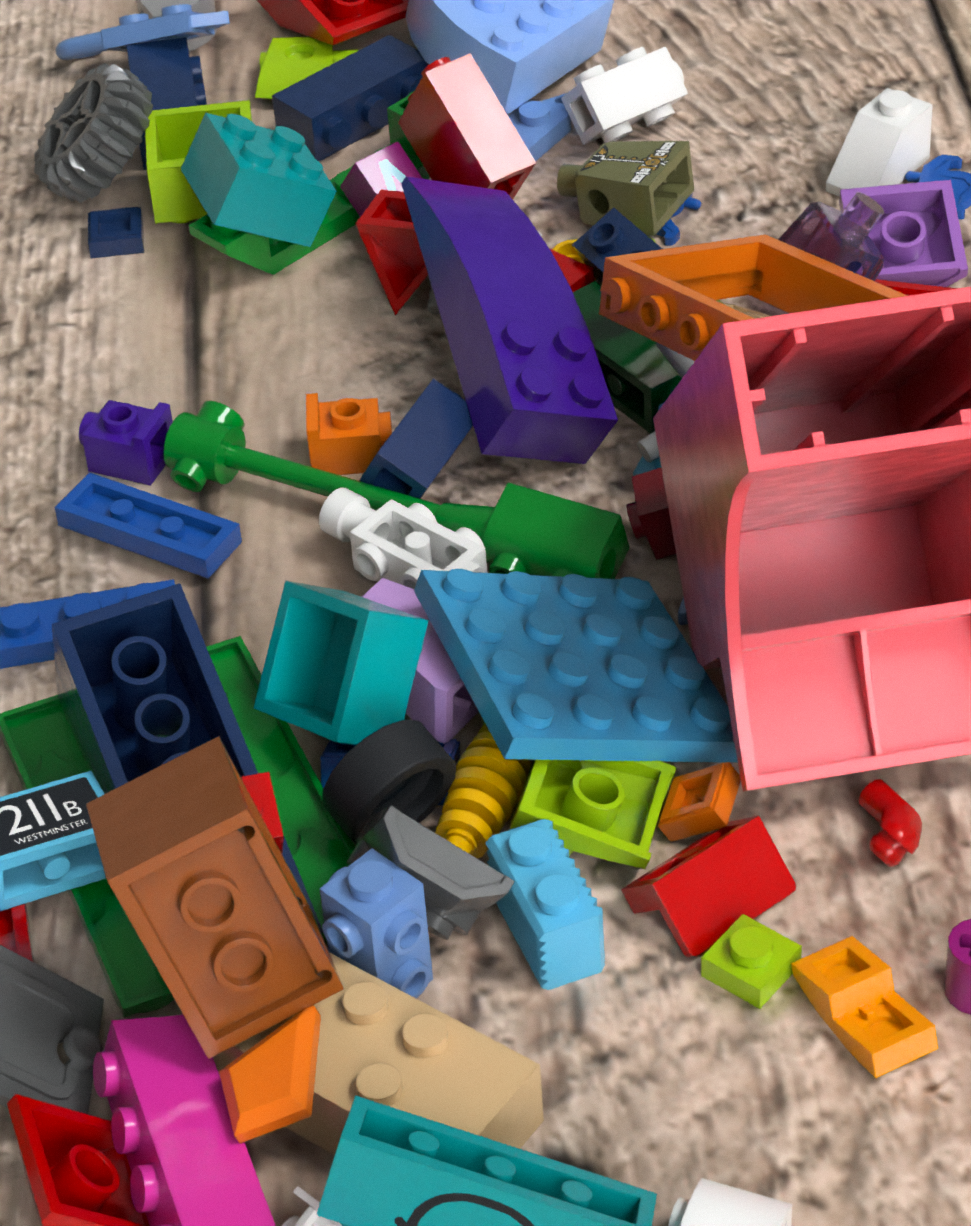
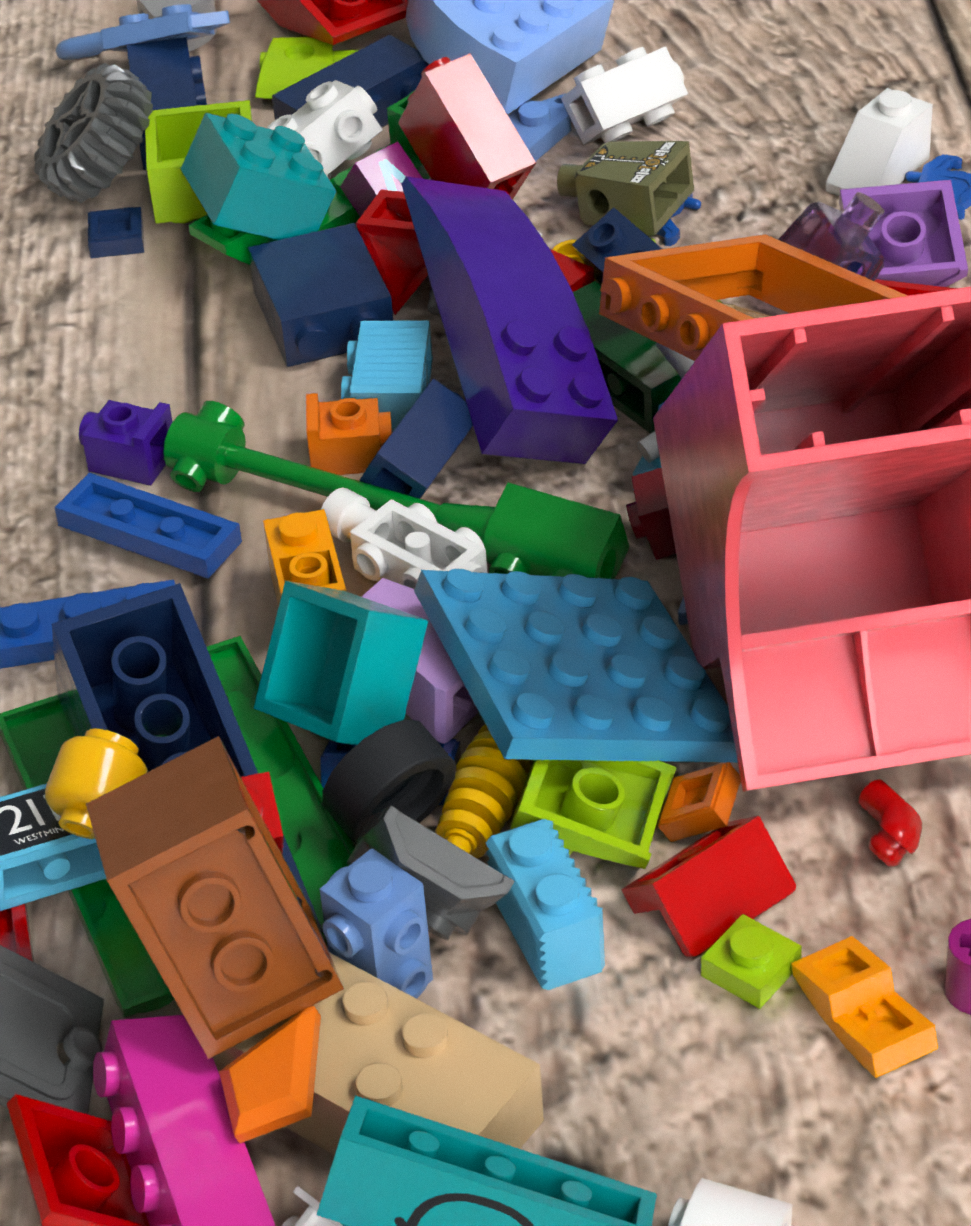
(86, 770): none -> yellow head
(302, 551): none -> light orange slope
(318, 291): none -> dark blue brick
(334, 123): none -> white brick
(389, 364): none -> medium azure brick

